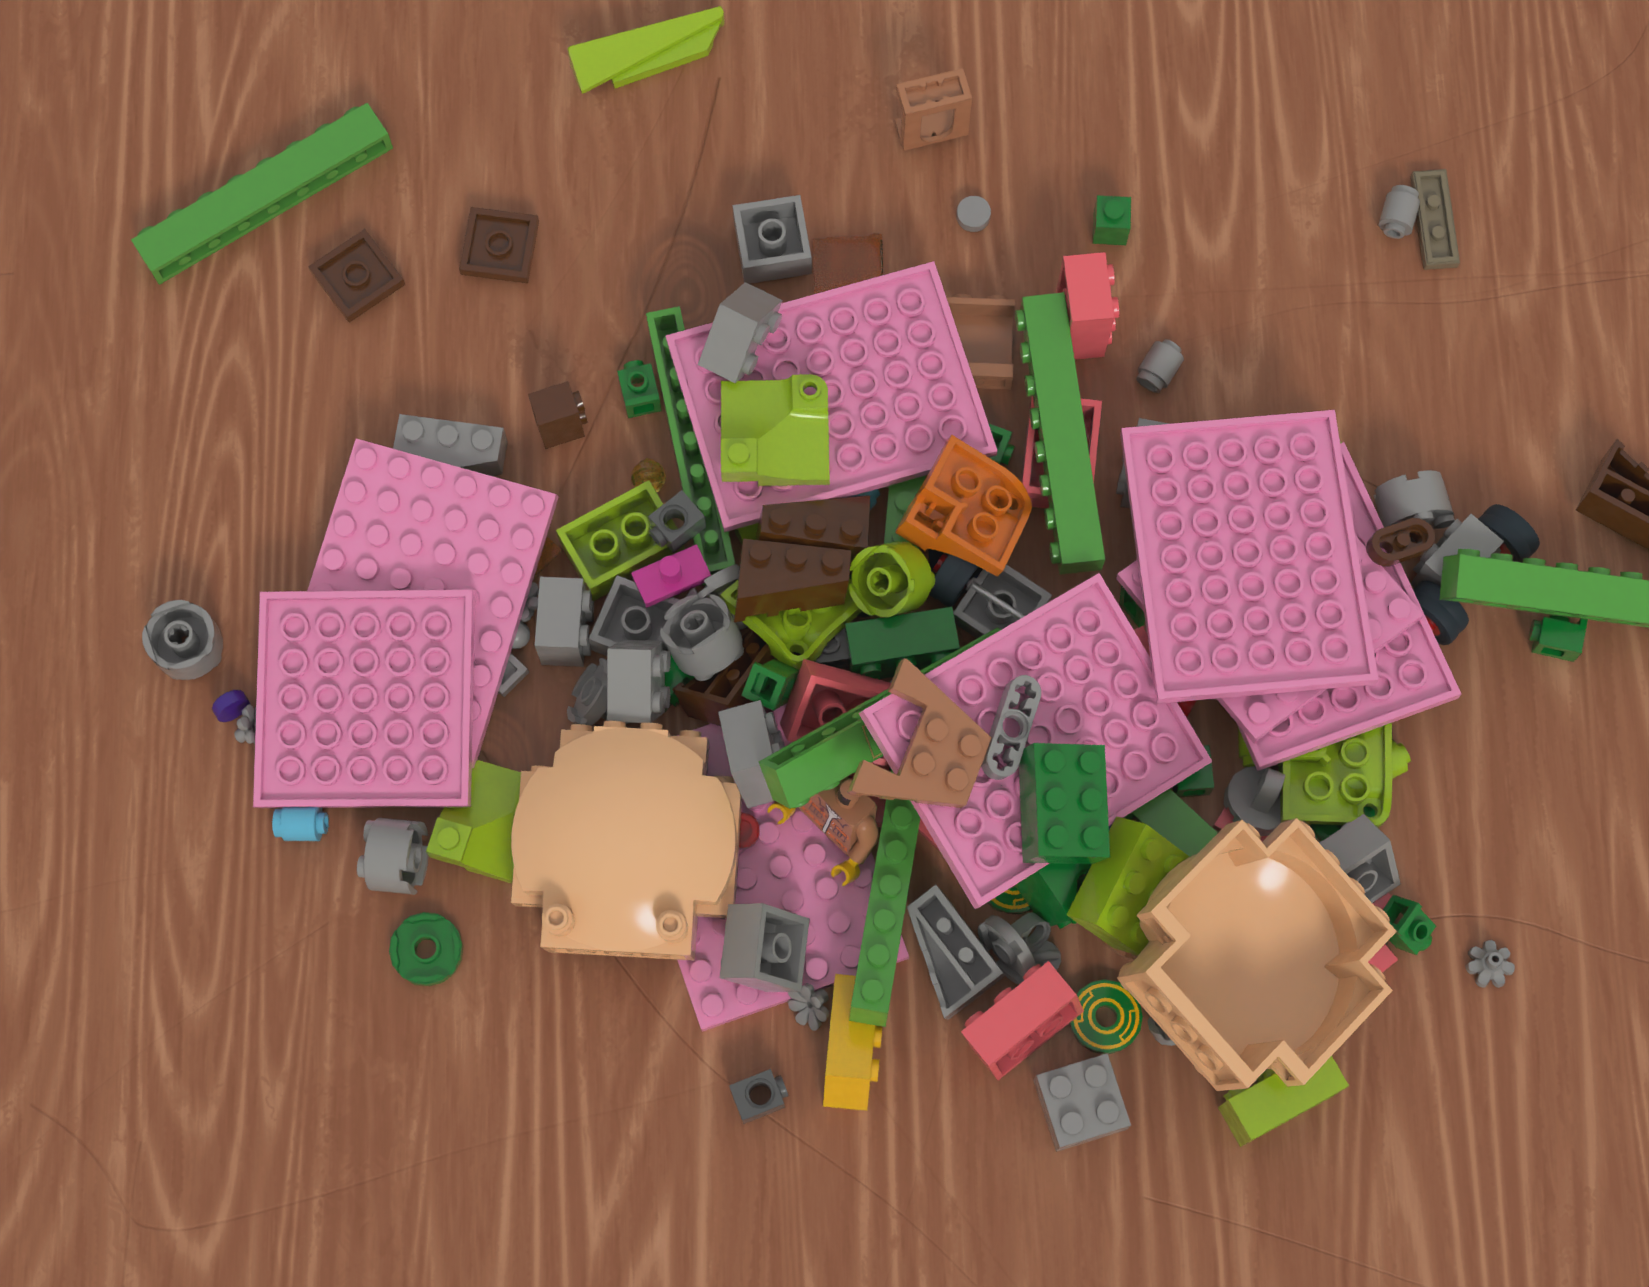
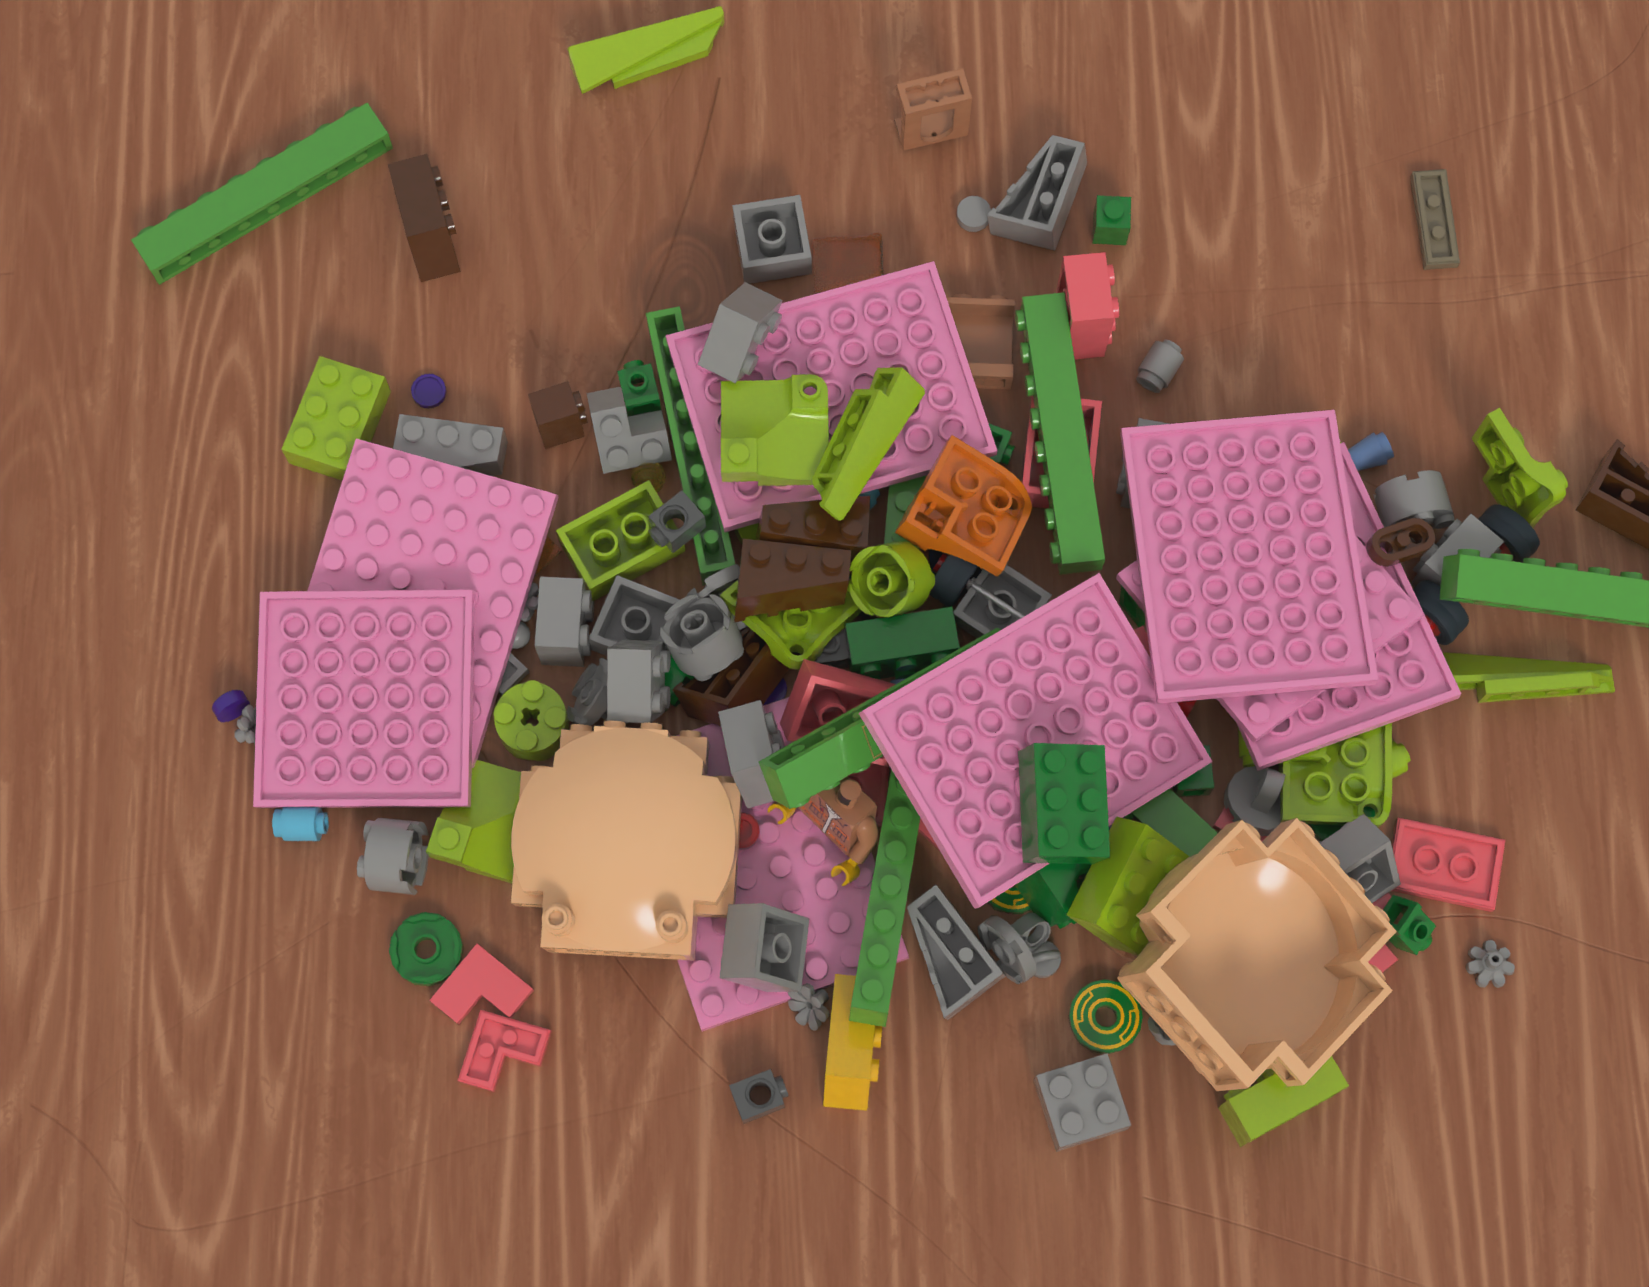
(164, 640): light grey brick -> none
(334, 412): none -> lime brick
(356, 275): reddish brown plate -> none
(424, 217): none -> reddish brown wedge
(428, 391): none -> dark purple piece
(477, 977): none -> coral tile
(496, 1039): none -> coral tile
(499, 245): reddish brown plate -> none
(519, 705): none -> lime brick
(626, 440): none -> light grey brick
(671, 576): dark pink tile -> none
(770, 683): green brick -> none
(864, 437): none -> lime wedge
(941, 753): nougat wing -> none
(1010, 699): light grey beam -> none
(1022, 1019): coral brick -> none
(1043, 196): none -> light grey wedge
(1371, 451): none -> medium blue cone
(1399, 211): light grey brick -> none
(1447, 864): none -> coral tile
(1513, 474): none -> lime slope
(1524, 678): none -> lime wedge
(1558, 637): green brick -> none

